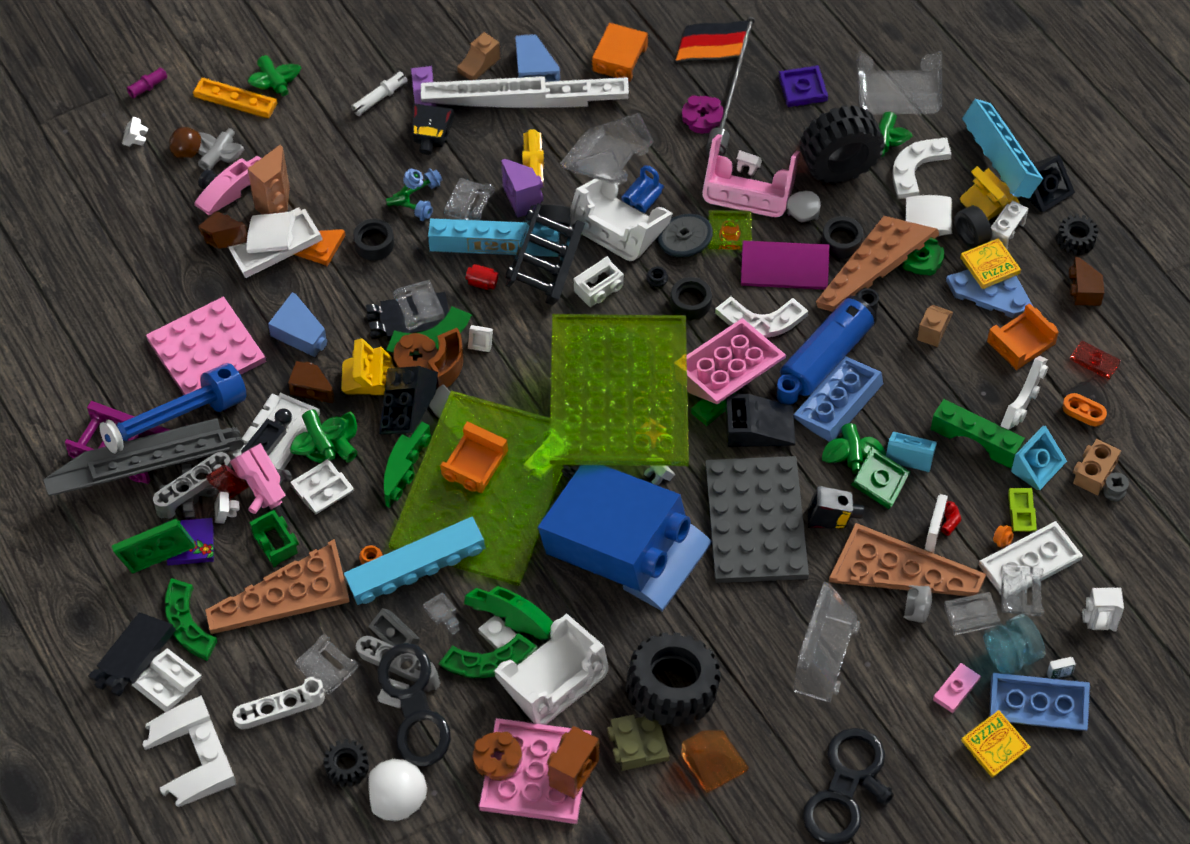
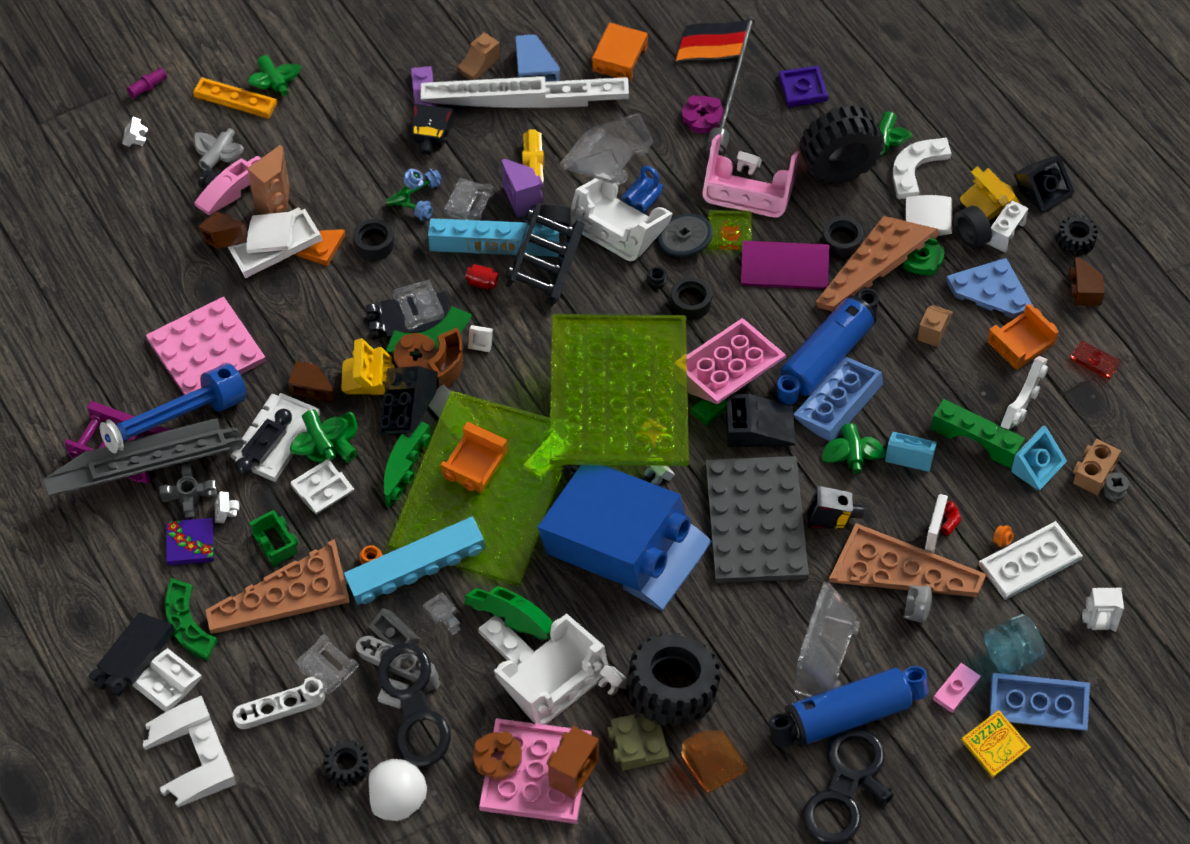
(153, 546): green tile -> none
(166, 504): light grey beam -> none
(184, 142): reddish brown hair -> none
(227, 481): clear red plate -> none
(261, 477): bright pink piece -> none
(298, 327): medium blue slope -> none
(385, 88): white pin -> none
(483, 665): green tile -> none
(604, 288): white window -> none
(615, 678): none -> white tile
(767, 324): white plate -> none
(804, 206): light grey hair -> none
(848, 706): none -> blue piece
(880, 478): tile -> none
(900, 89): clear windscreen -> none
(972, 613): clear plate -> none
(990, 263): yellow tile -> none
(1002, 149): medium azure brick -> none
(1015, 590): clear plate -> none
(1022, 510): lime slope -> none
(1061, 668): tile -> none
(1084, 409): orange plate -> none

